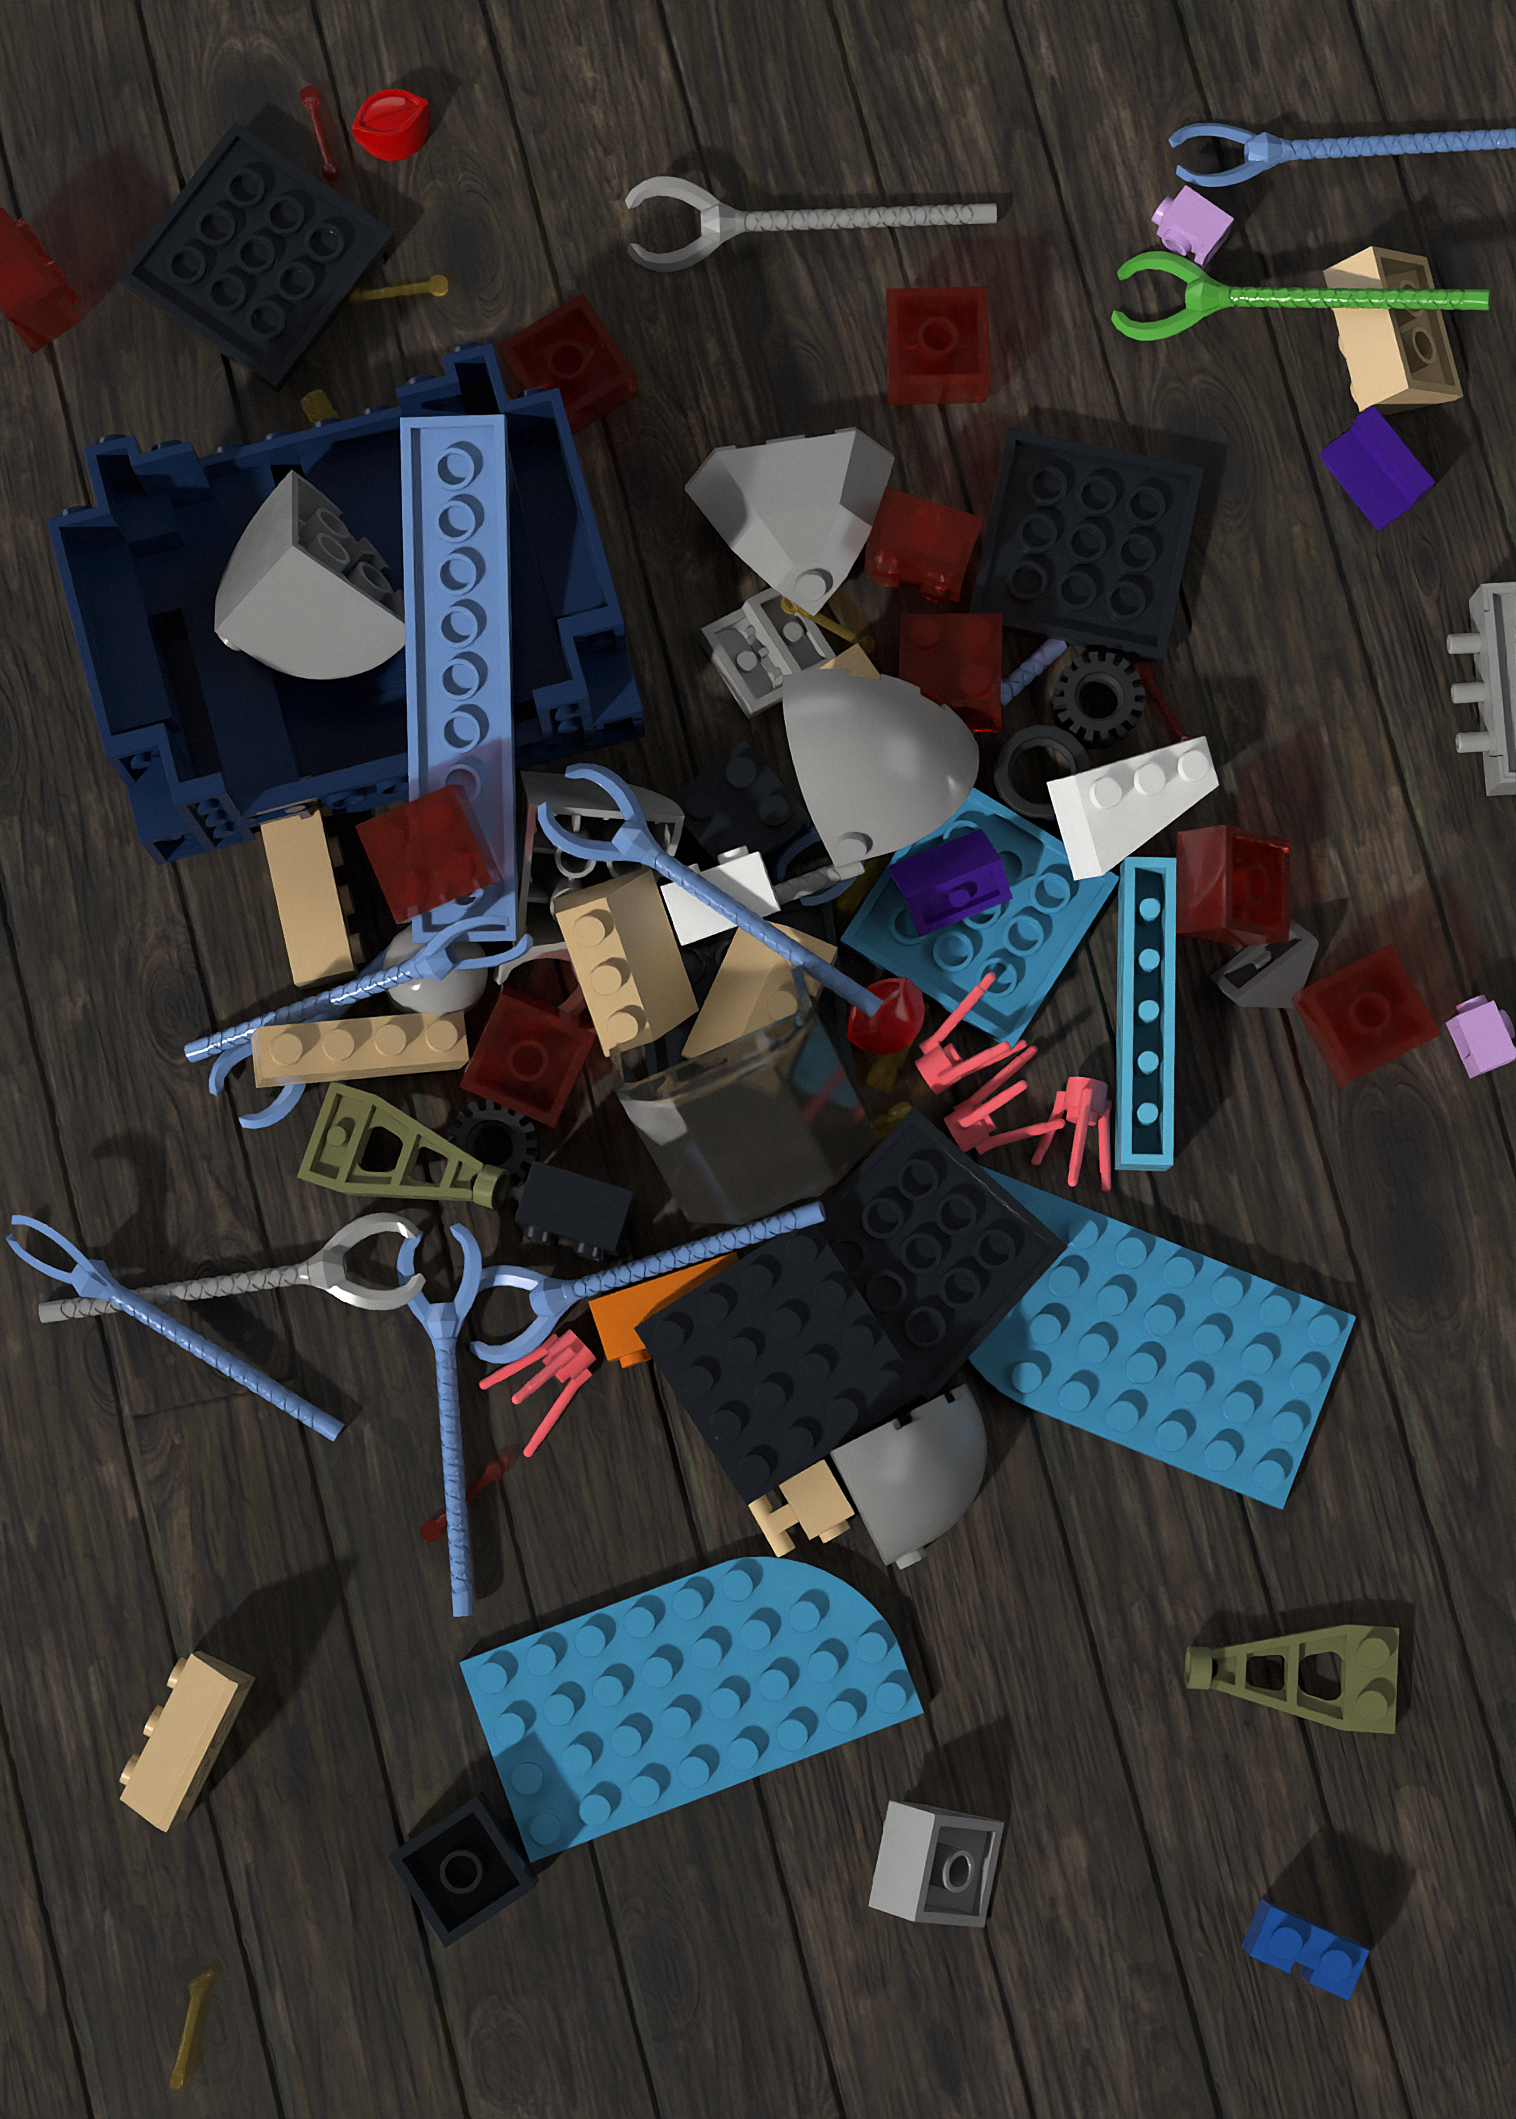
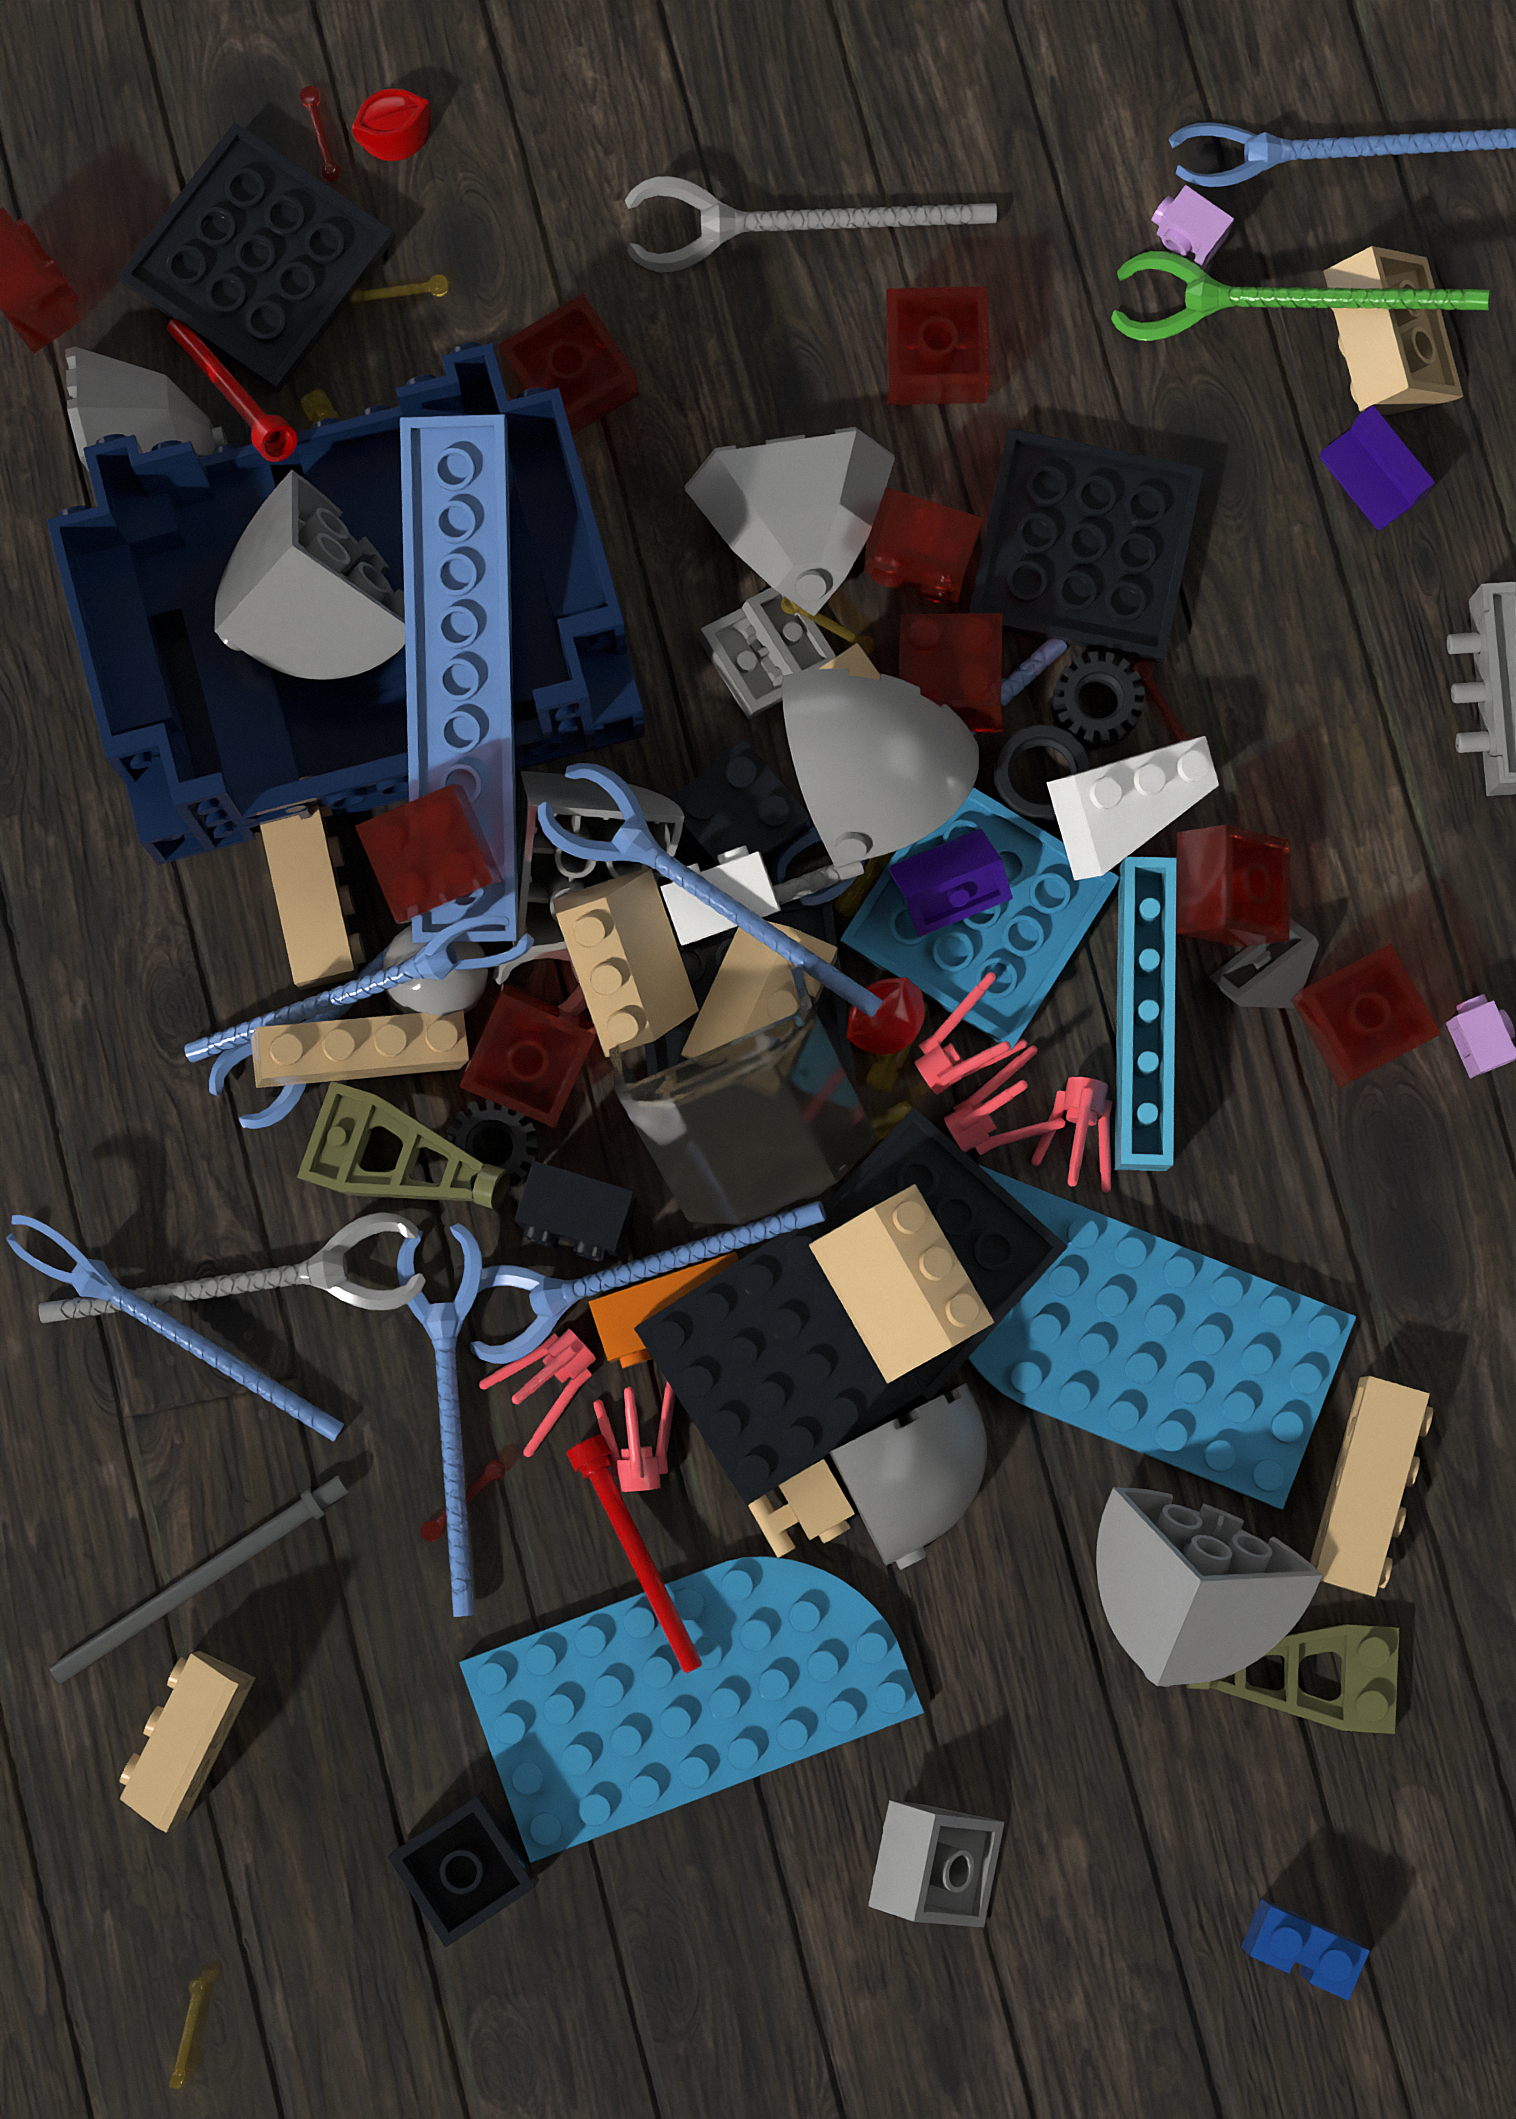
(129, 402): none -> light grey brick
(270, 433): none -> red piece
(311, 1505): none -> dark grey bar
(593, 1461): none -> red piece
(638, 1467): none -> coral plant
(901, 1283): none -> tan slope
(1193, 1588): none -> light grey brick
(1369, 1485): none -> tan brick

